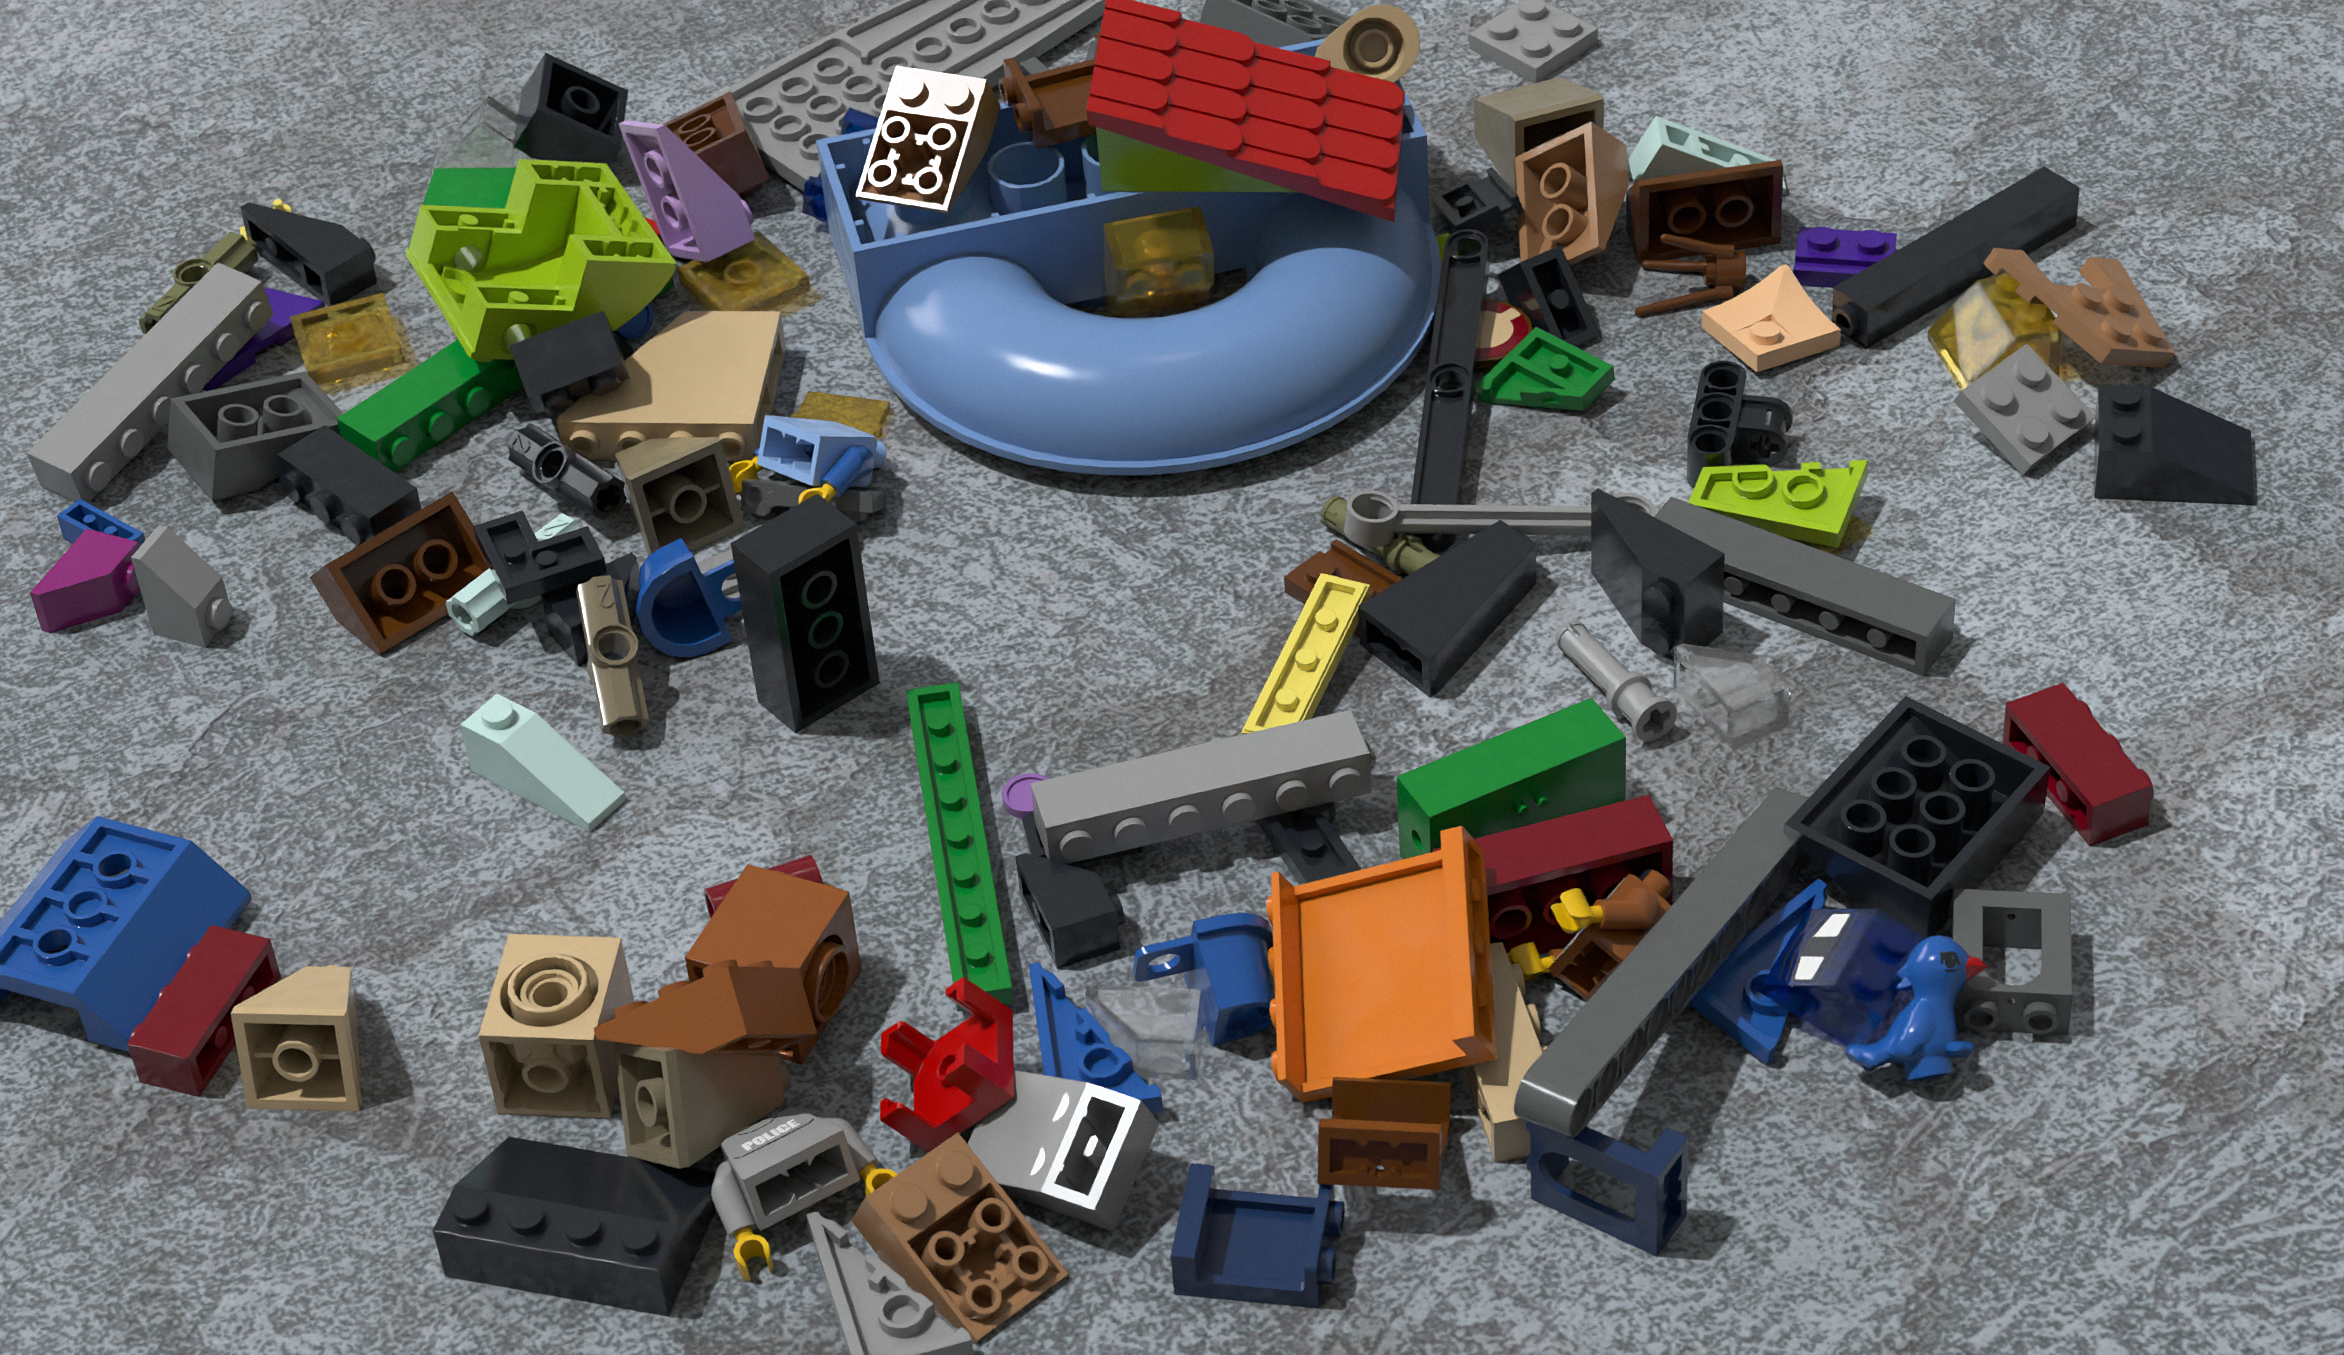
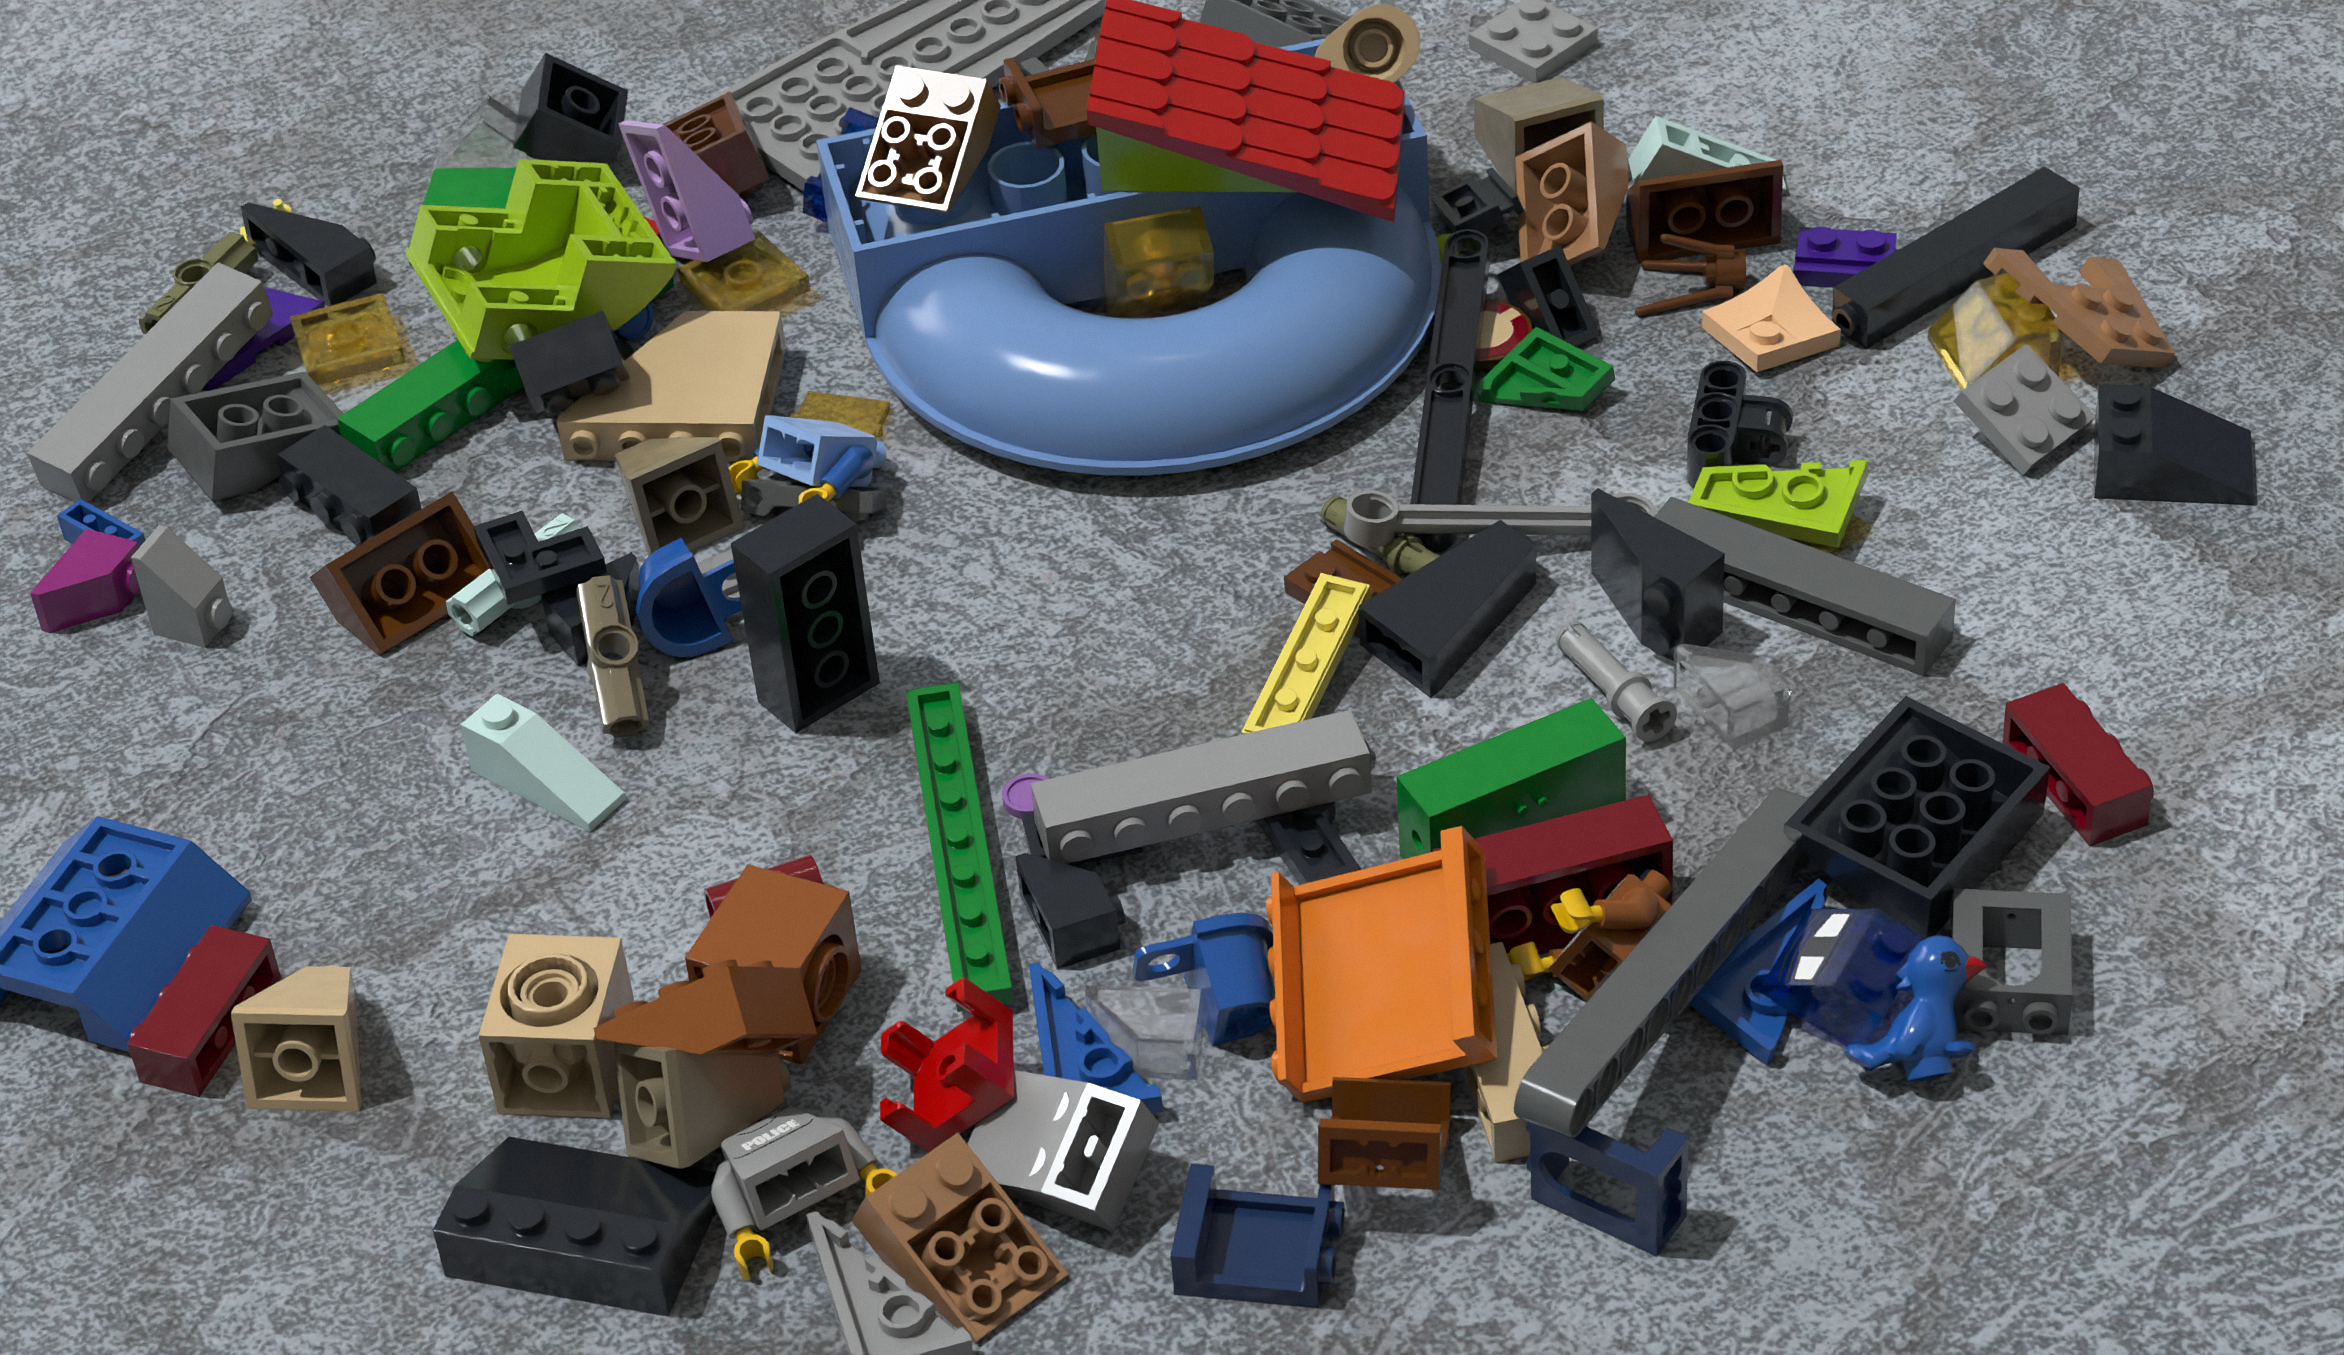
(566, 471): black piece -> none

